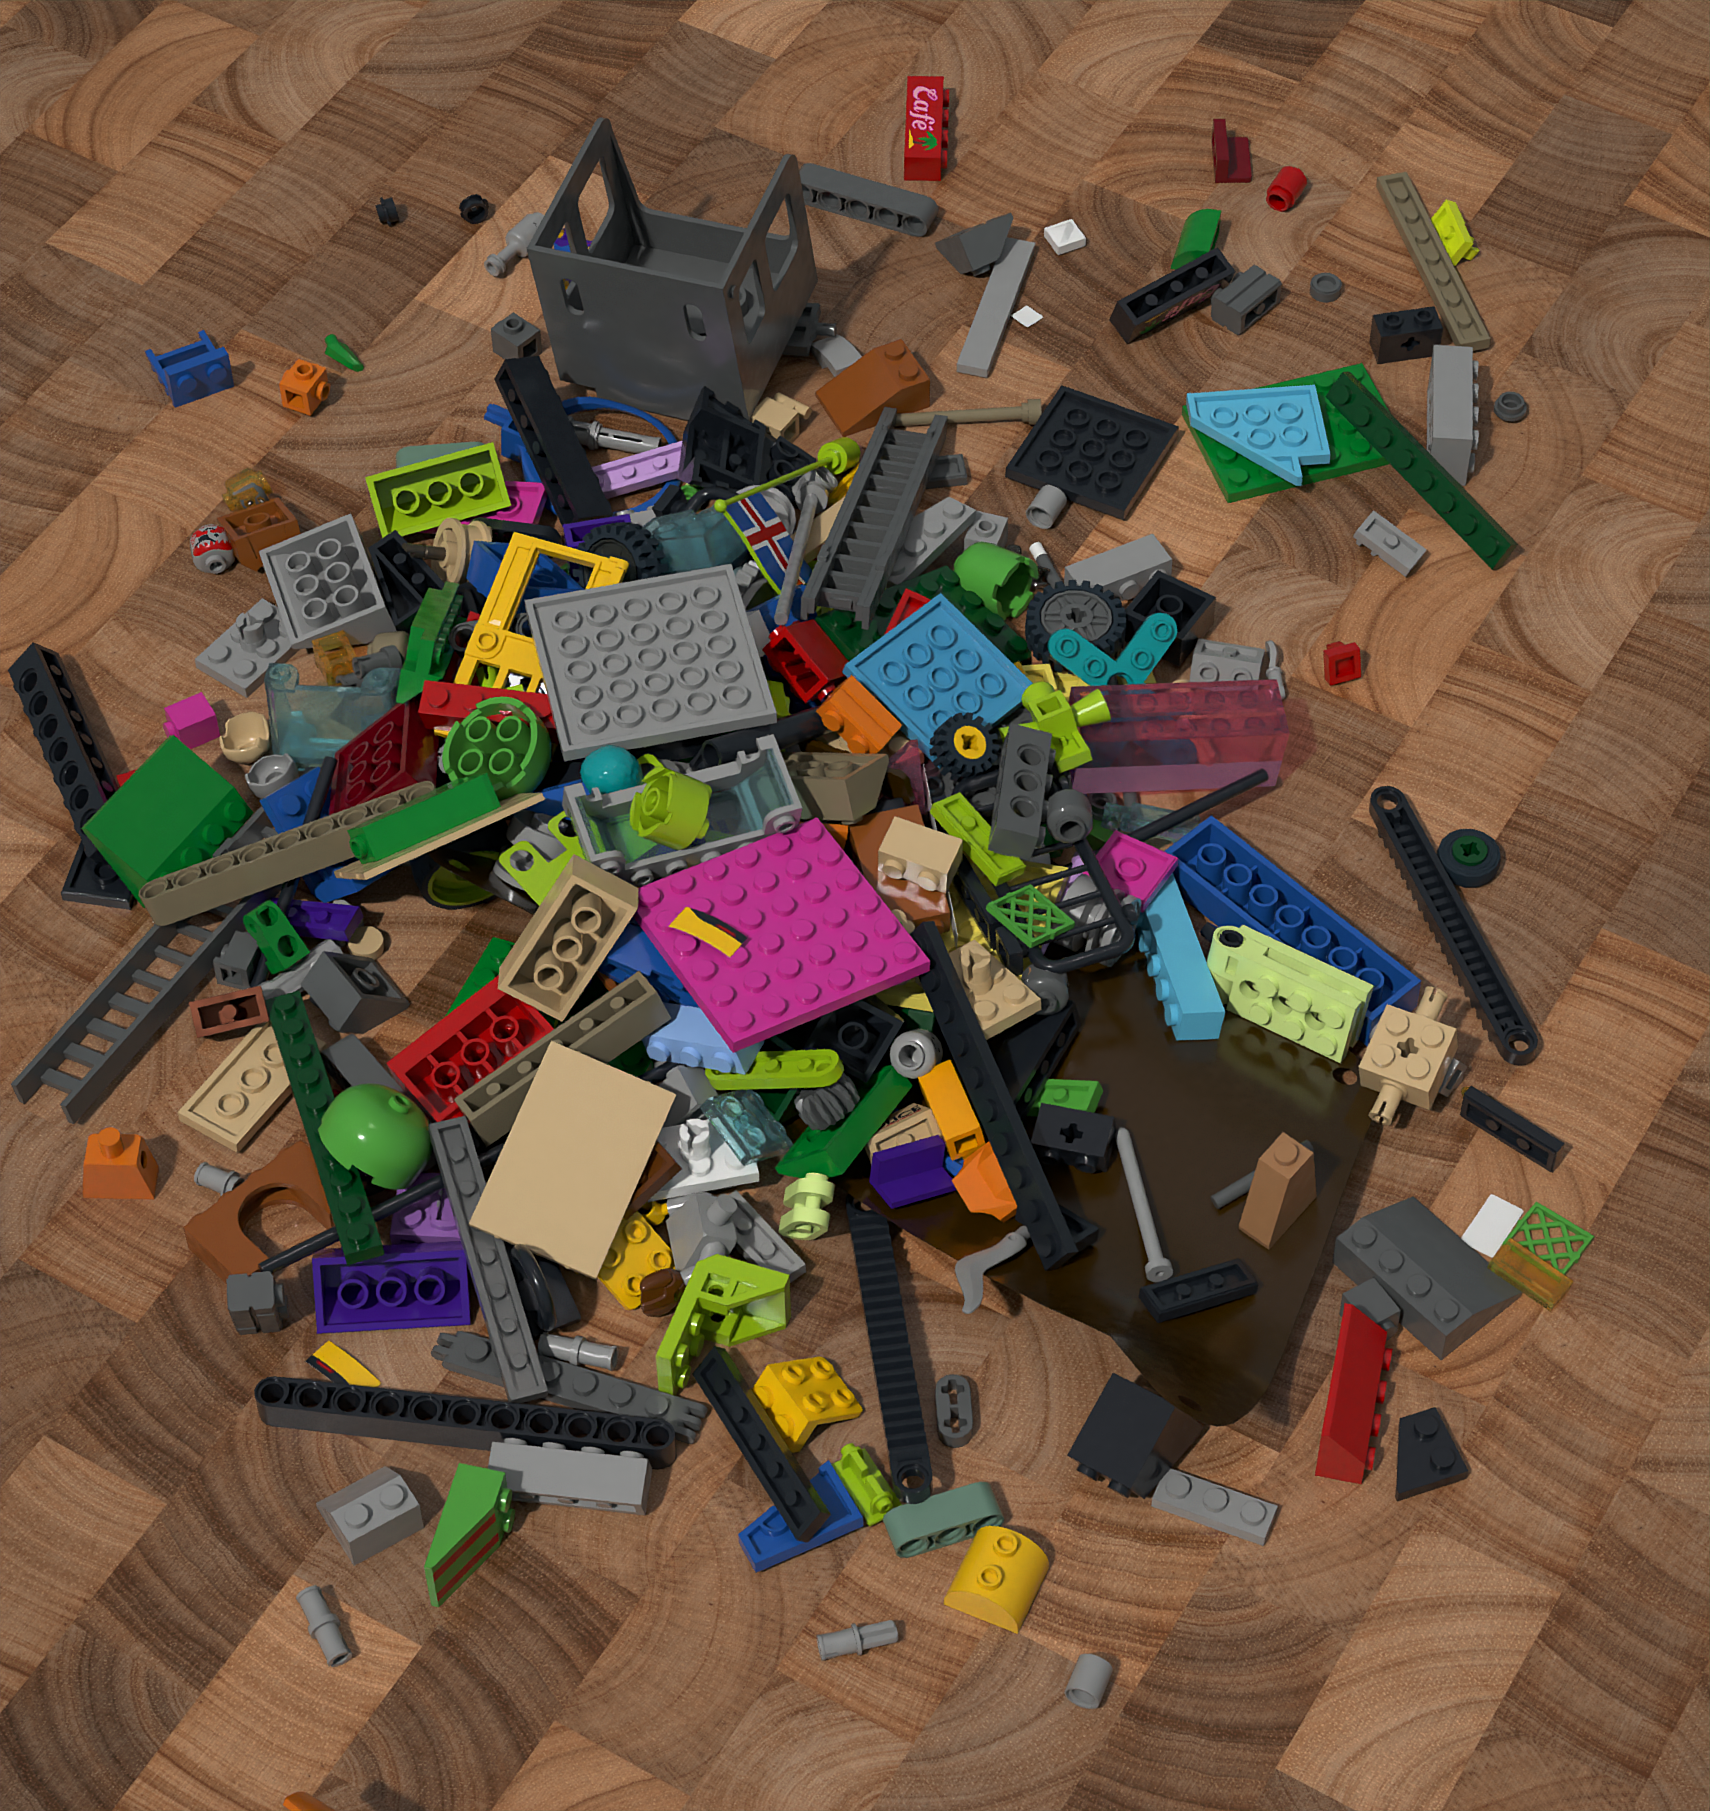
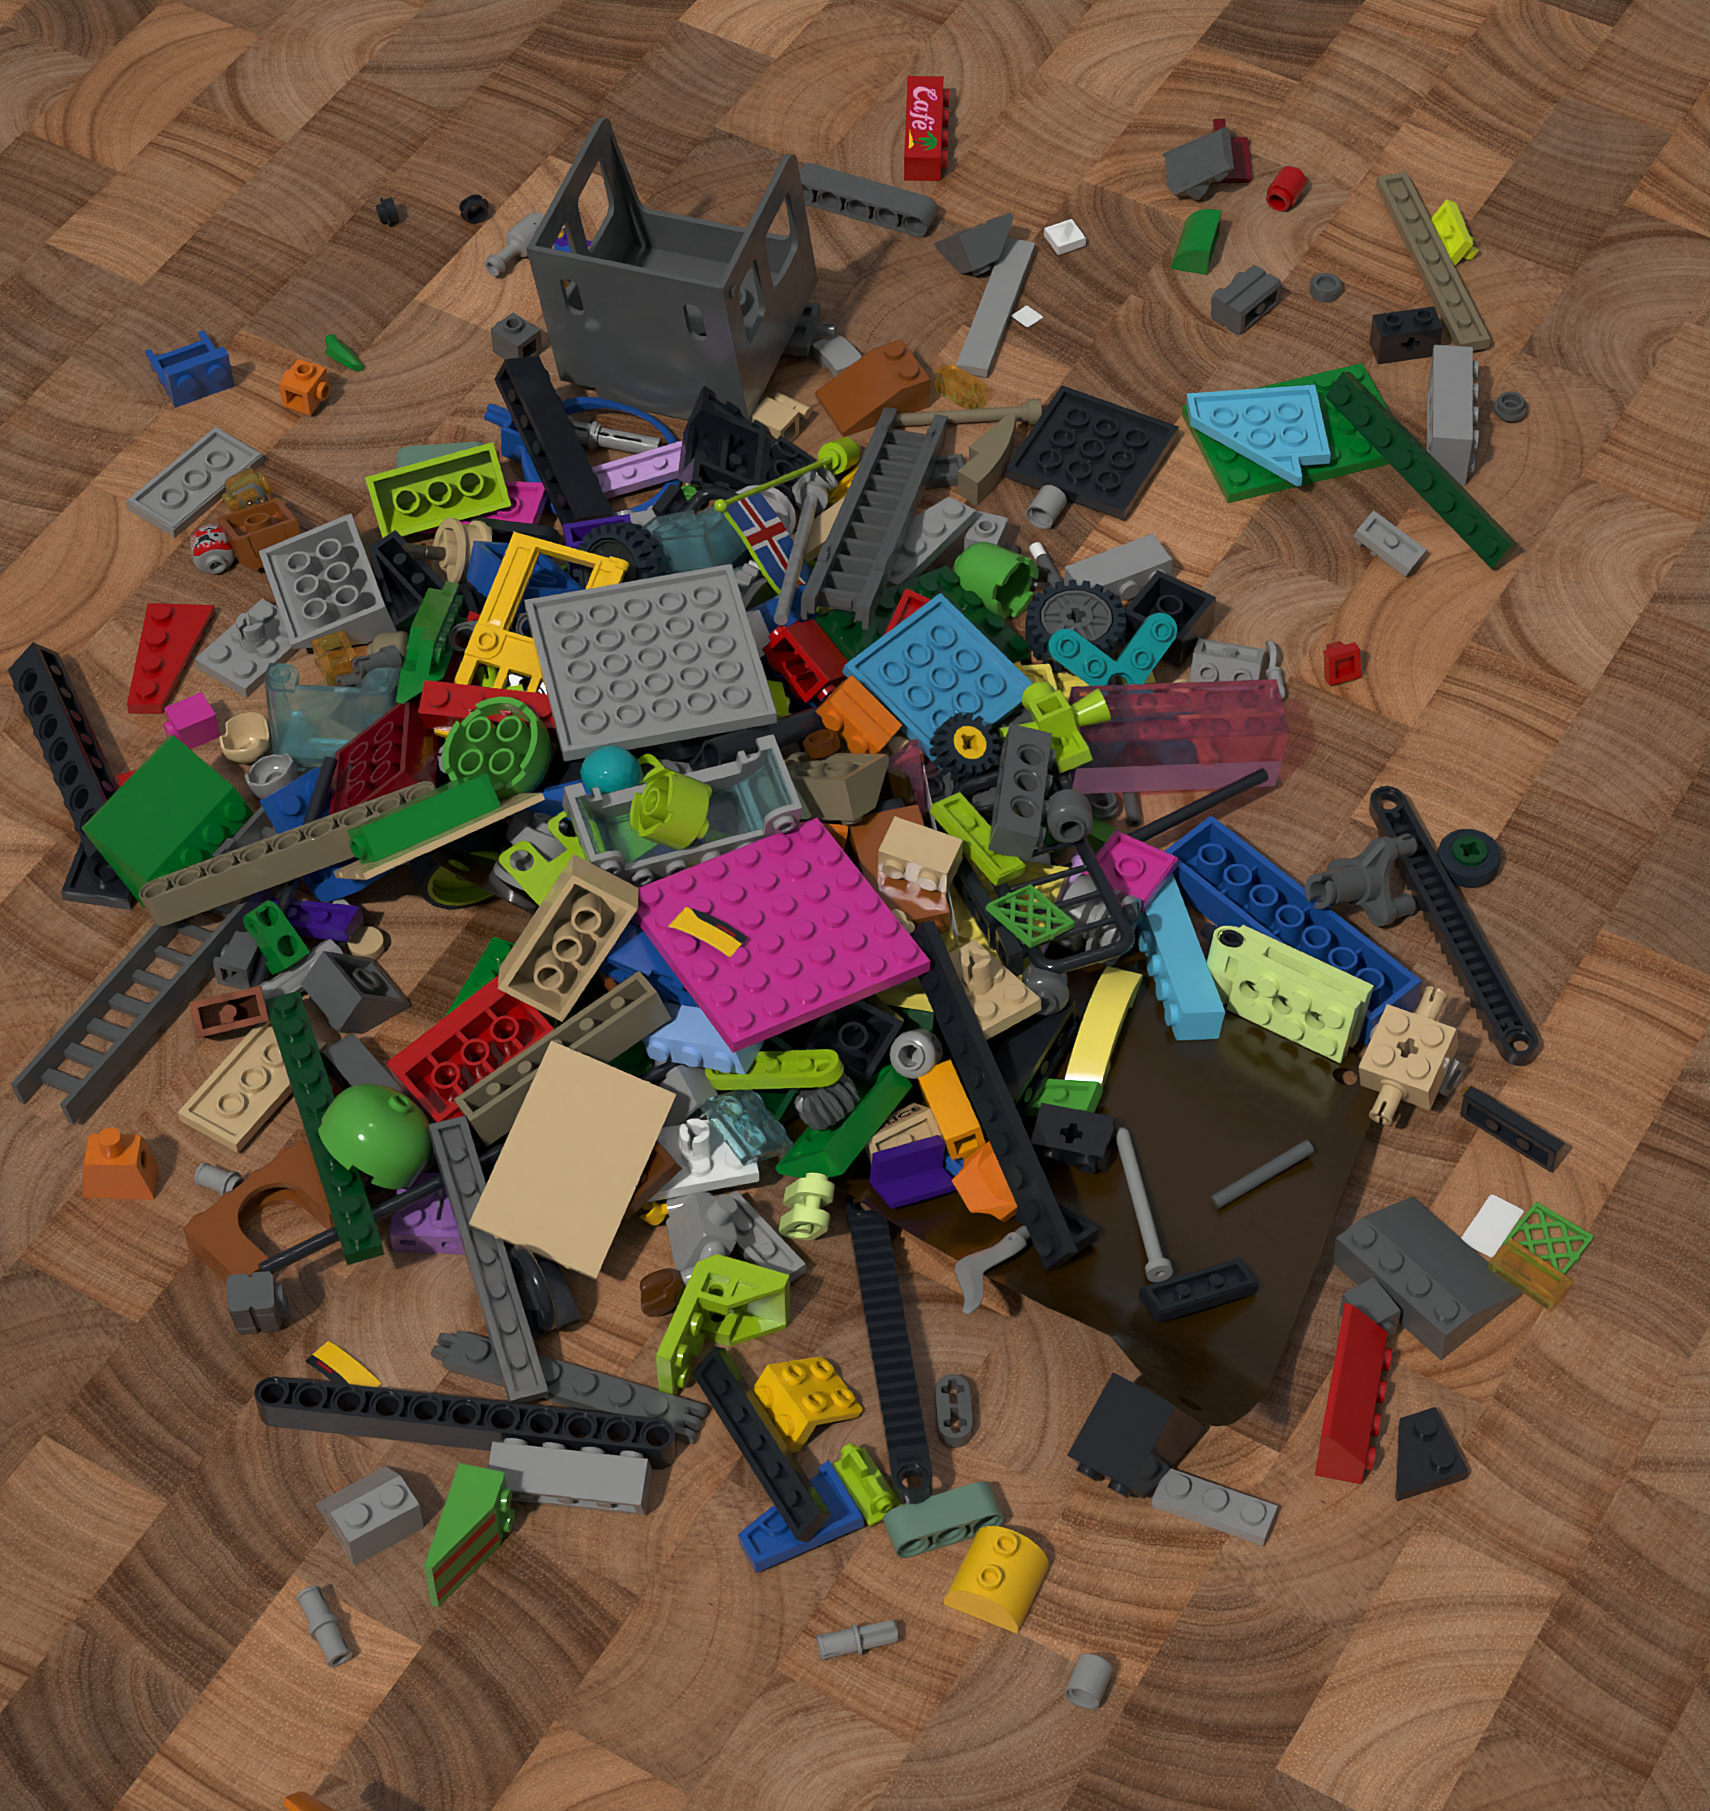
(164, 651): none -> red wing
(192, 482): none -> light grey tile
(399, 1290): dark purple slope -> none
(578, 1351): light grey pin -> none
(631, 1257): yellow bracket -> none
(821, 743): none -> reddish brown tile
(956, 384): none -> clear yellow beam
(987, 461): none -> dark tan slope
(1102, 1025): none -> light yellow slope
(1138, 815): clear light blue hinge -> none
(1171, 295): black brick -> none
(1199, 163): none -> dark grey slope
(1279, 1191): medium nougat slope -> none
(1365, 881): none -> dark grey wheel

